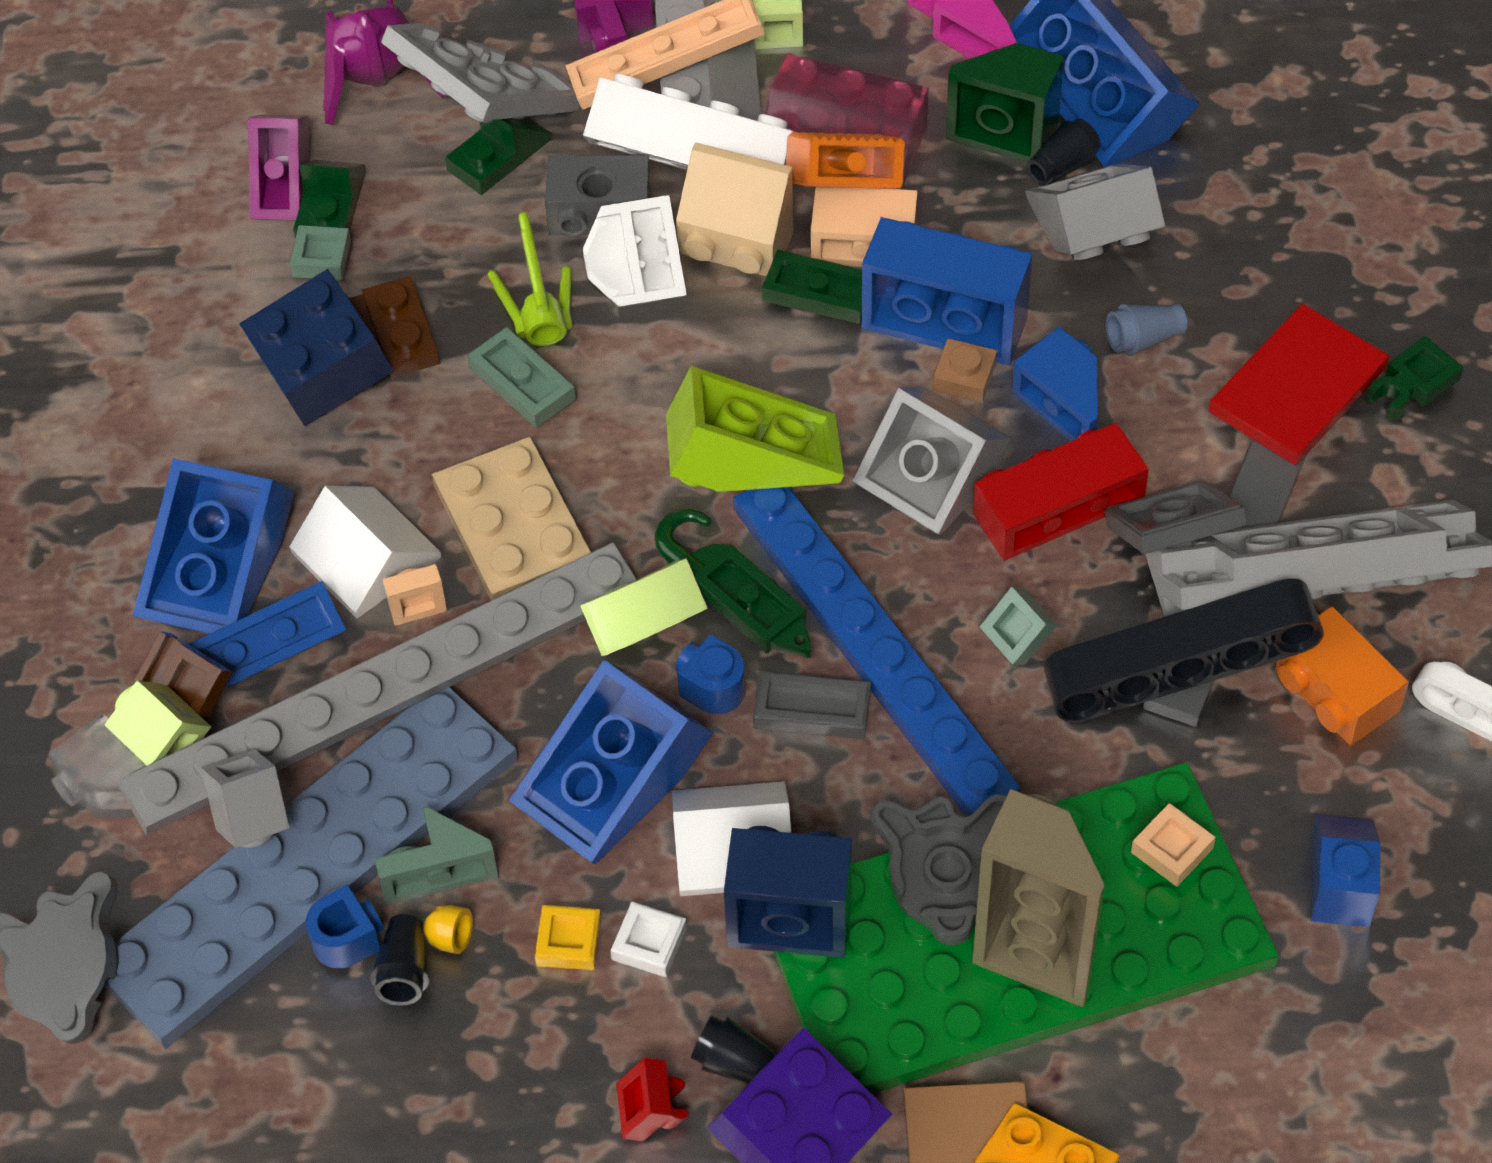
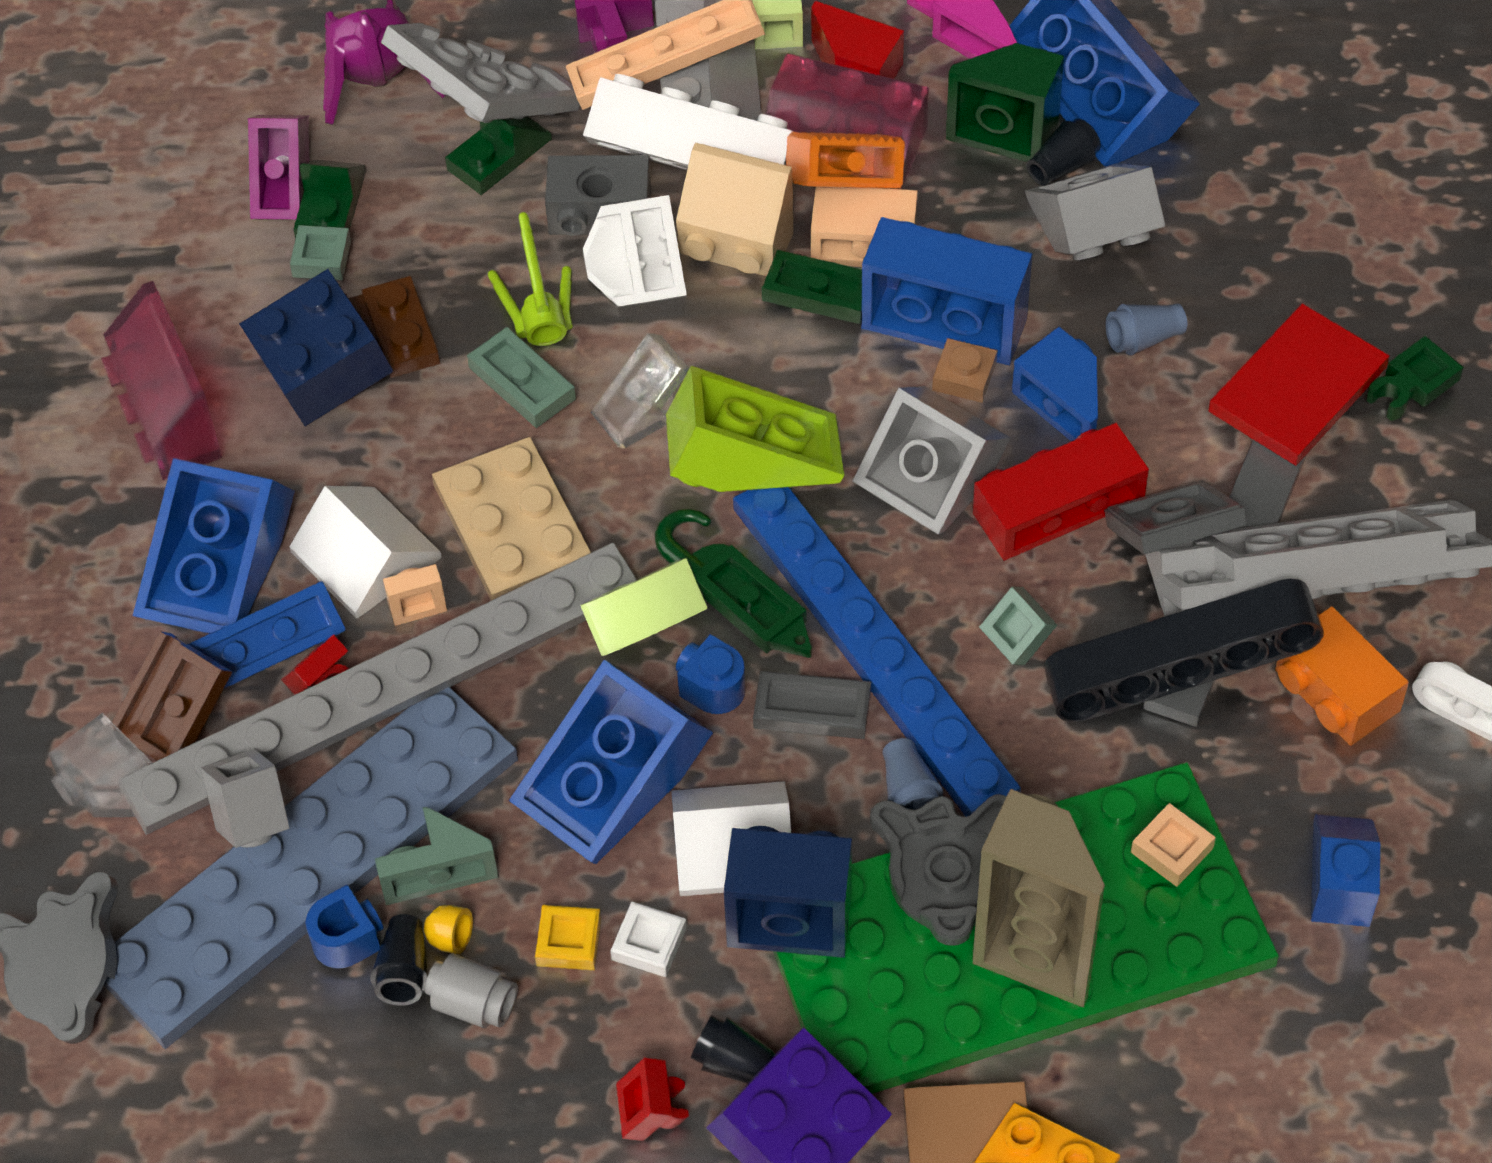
(155, 721): yellowish green brick -> none
(158, 385): none -> clear pink slope
(317, 666): none -> red tile
(471, 991): none -> light grey brick
(641, 392): none -> clear slope
(856, 41): none -> red slope
(908, 776): none -> sand blue cone

